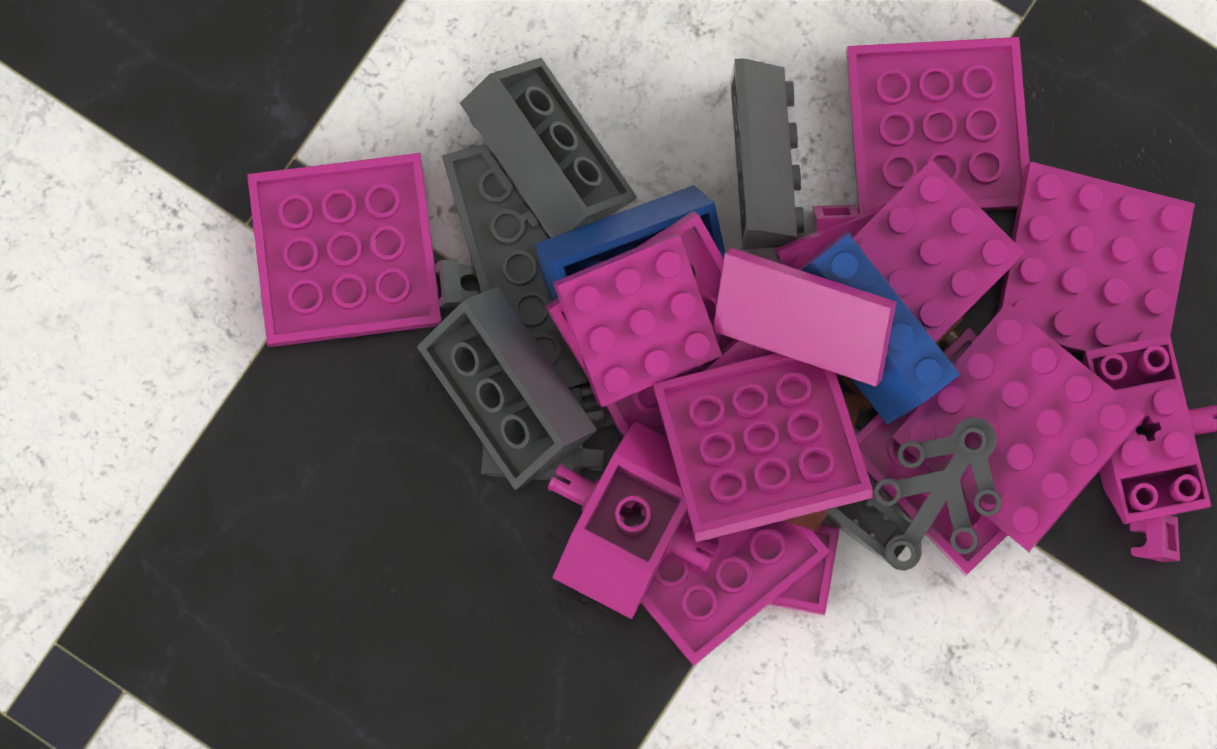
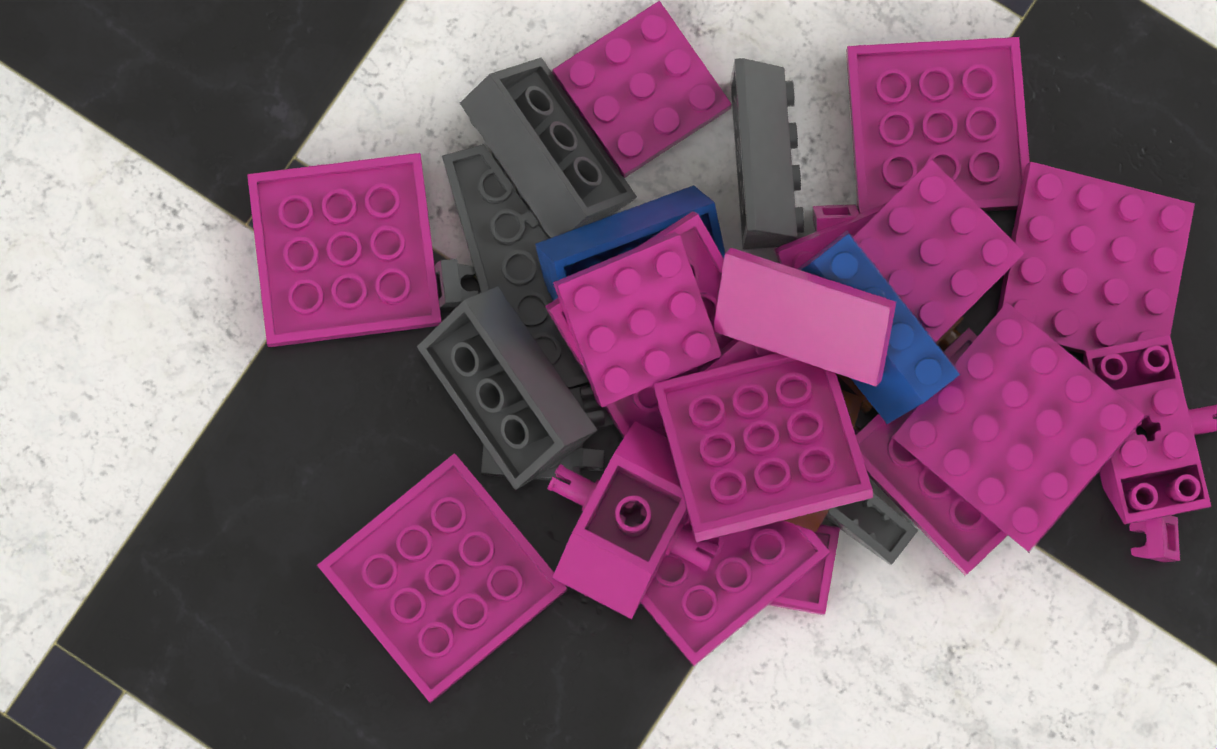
(442, 578): none -> dark pink plate
(642, 89): none -> dark pink plate
(944, 486): dark grey plant -> none

